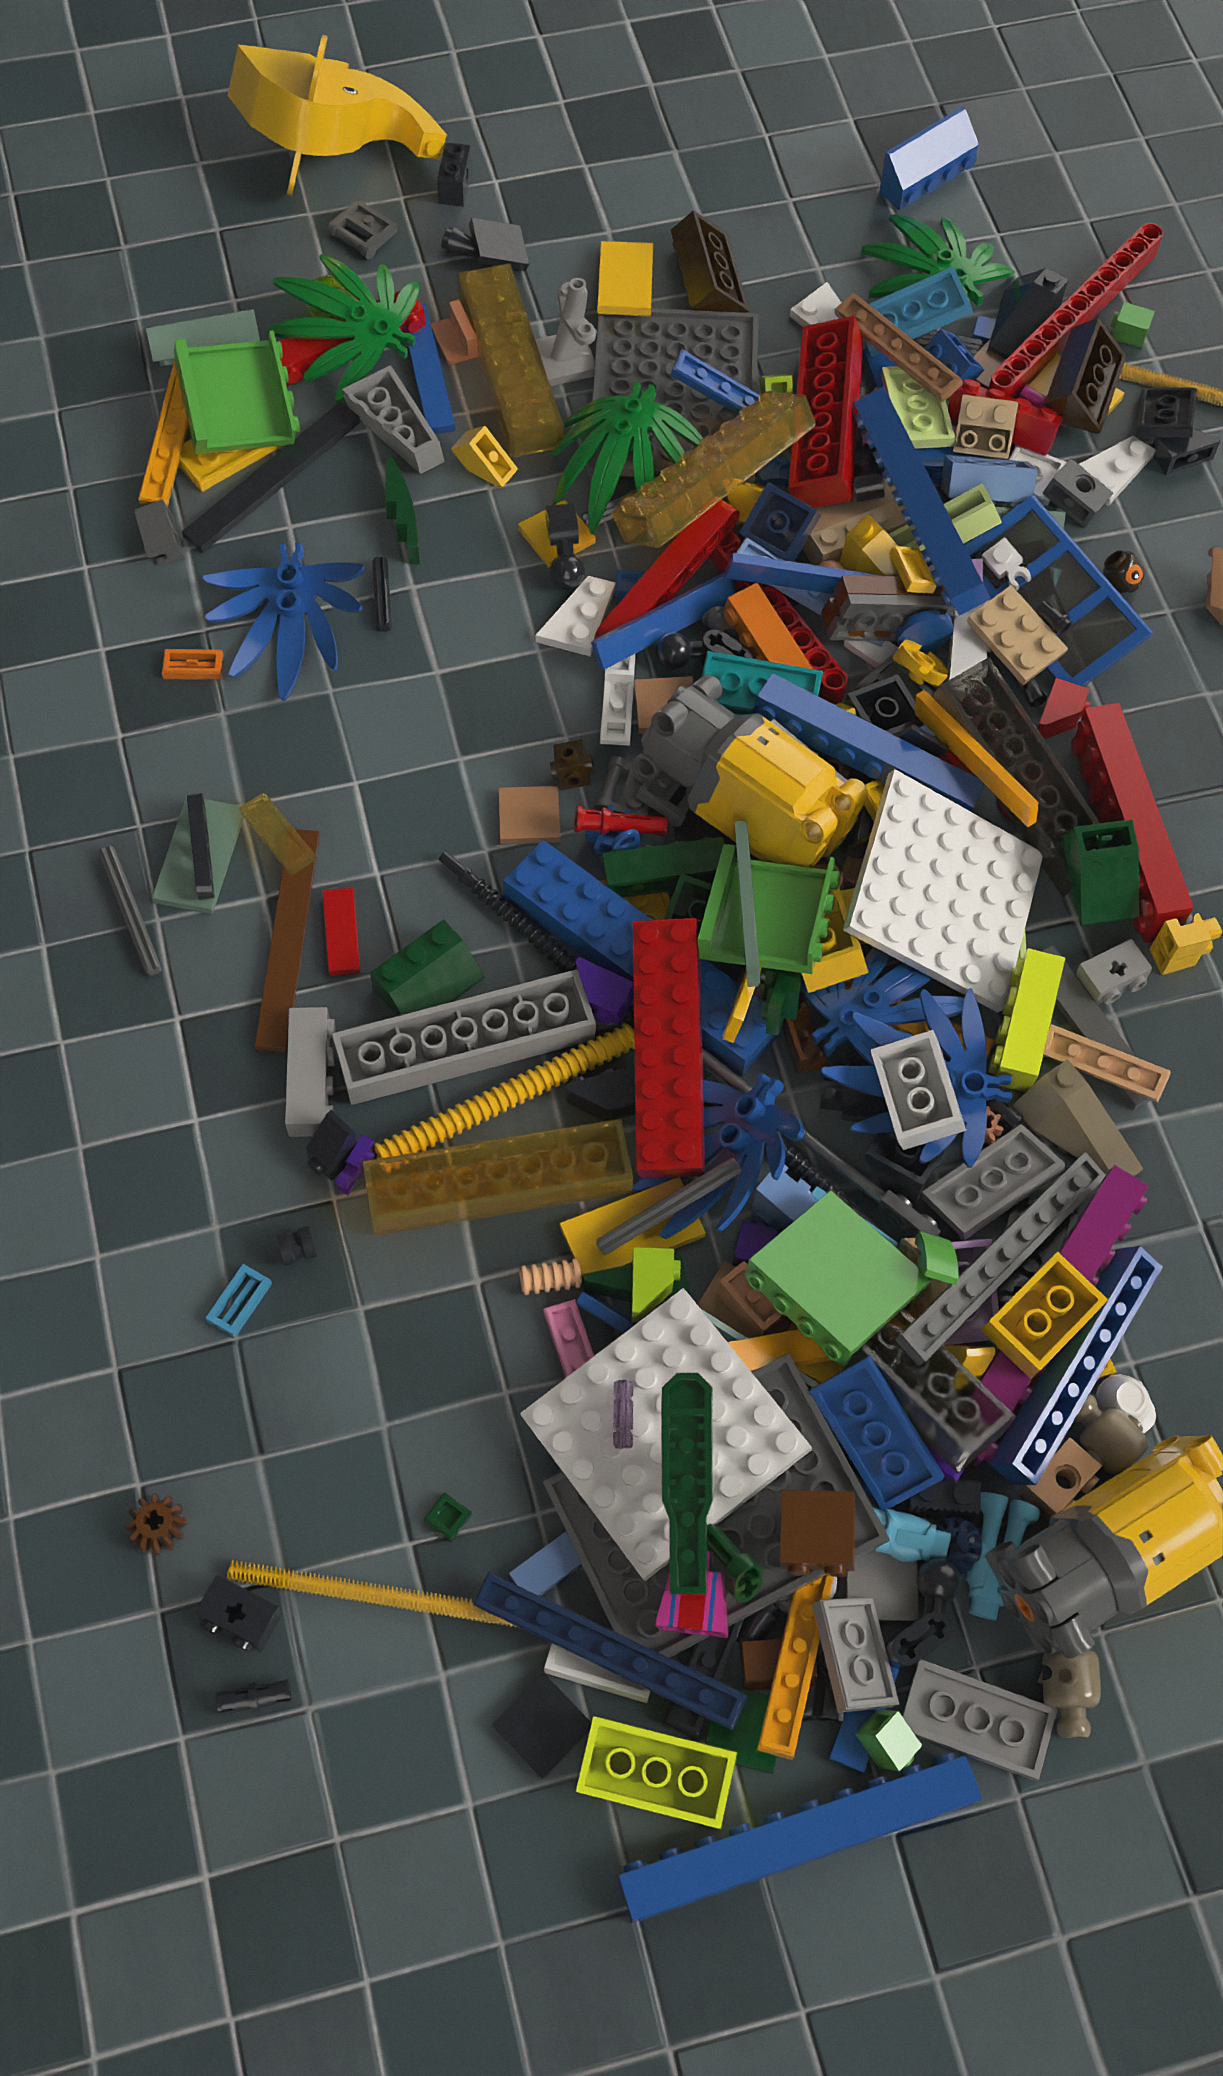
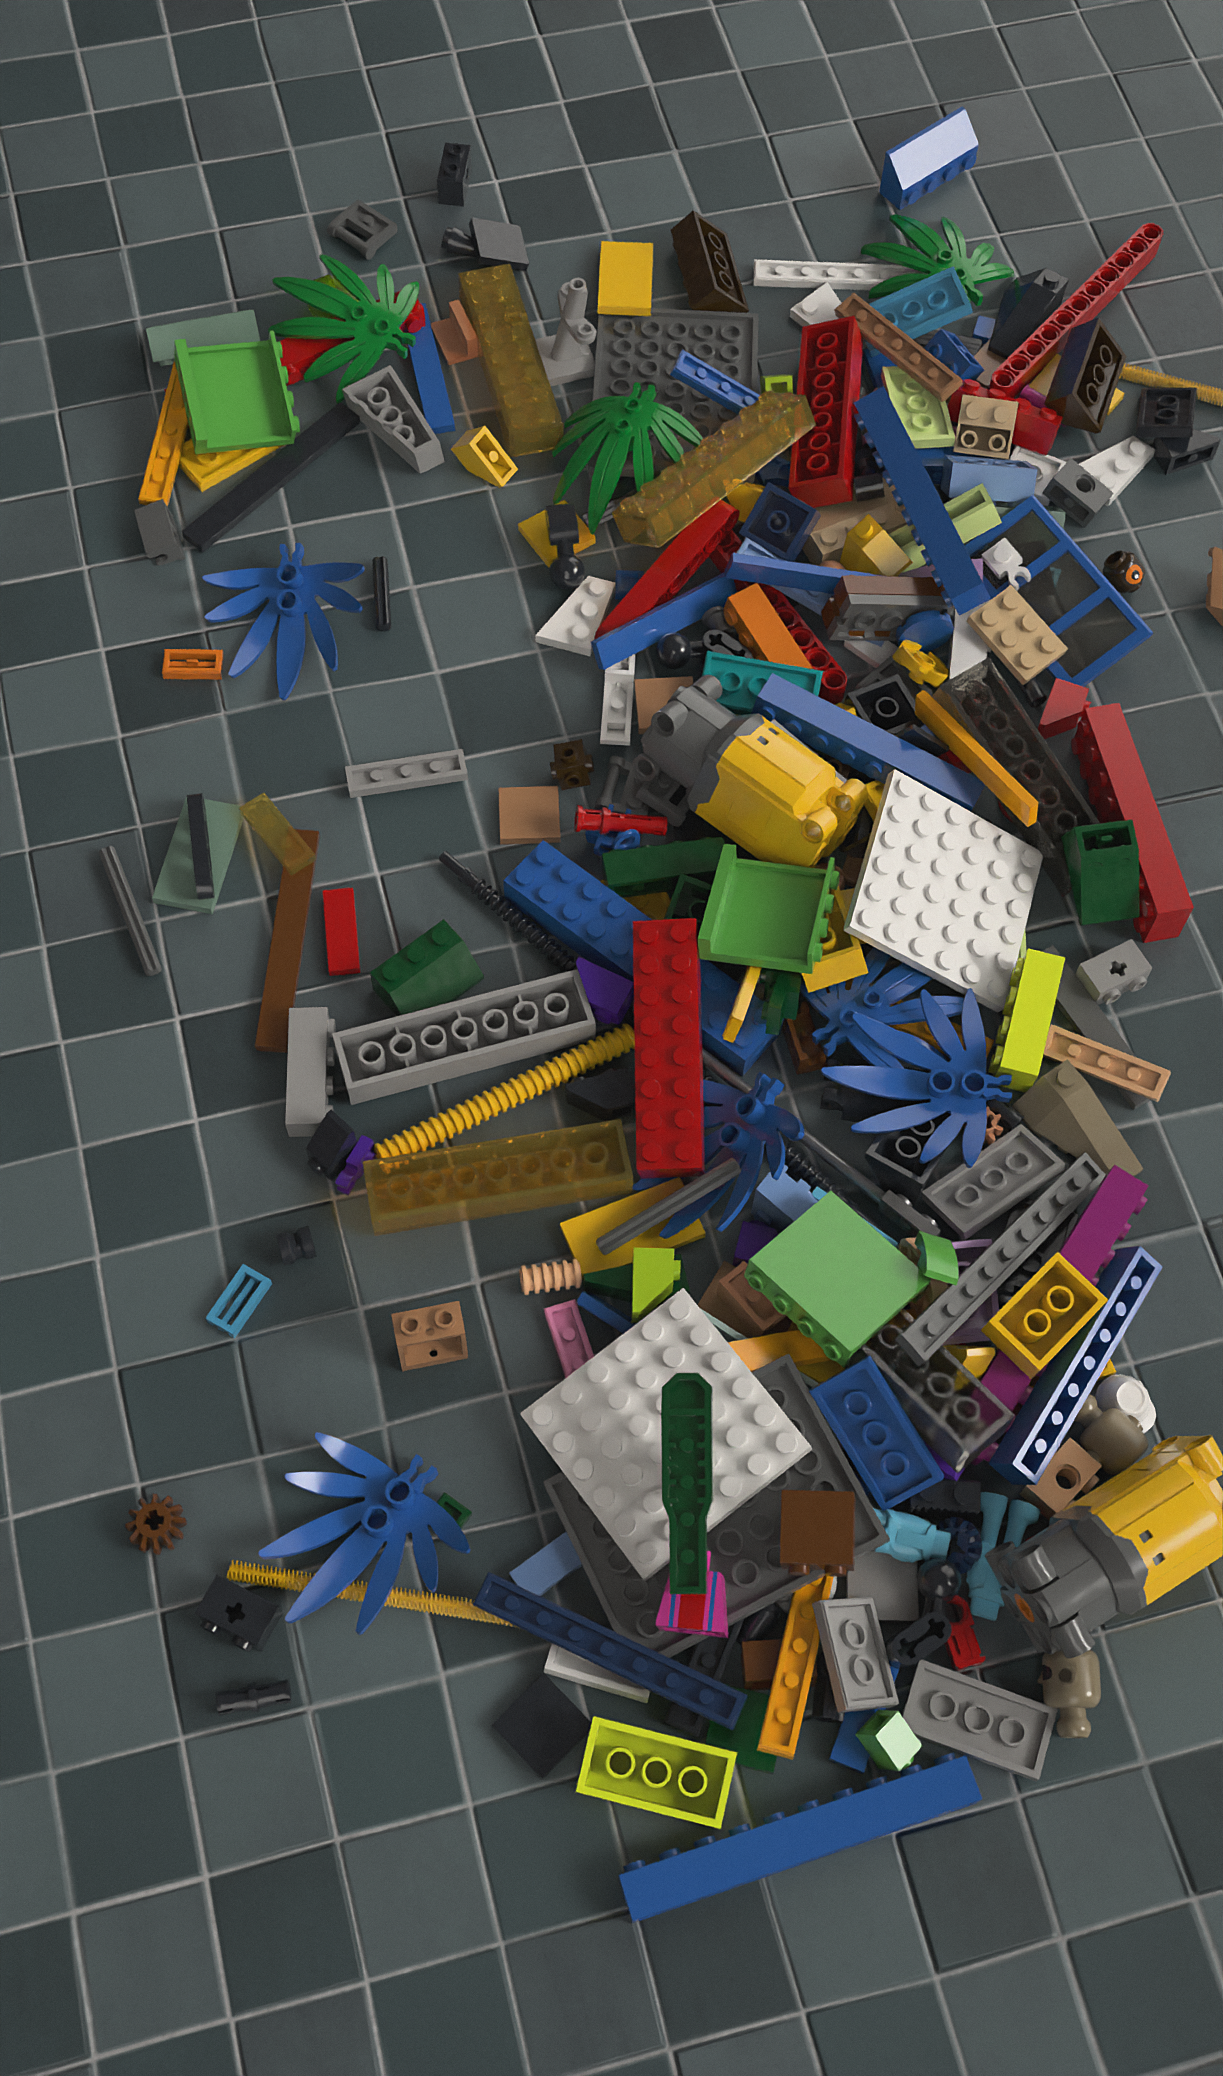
(324, 106): yellow animal -> none
(388, 1513): none -> blue plant
(400, 507): dark green slope -> none
(406, 773): none -> light grey plate
(428, 1330): none -> medium nougat window
(623, 1414): clear purple axle -> none
(736, 1566): dark green piece -> none
(747, 904): sand green tile -> none
(815, 274): none -> white tile
(913, 569): yellow tile -> none
(918, 1090): white brick -> none
(963, 1644): none -> red piece
(1054, 618): black pin -> none
(1131, 324): bright green brick -> none
(1182, 946): yellow hips -> none

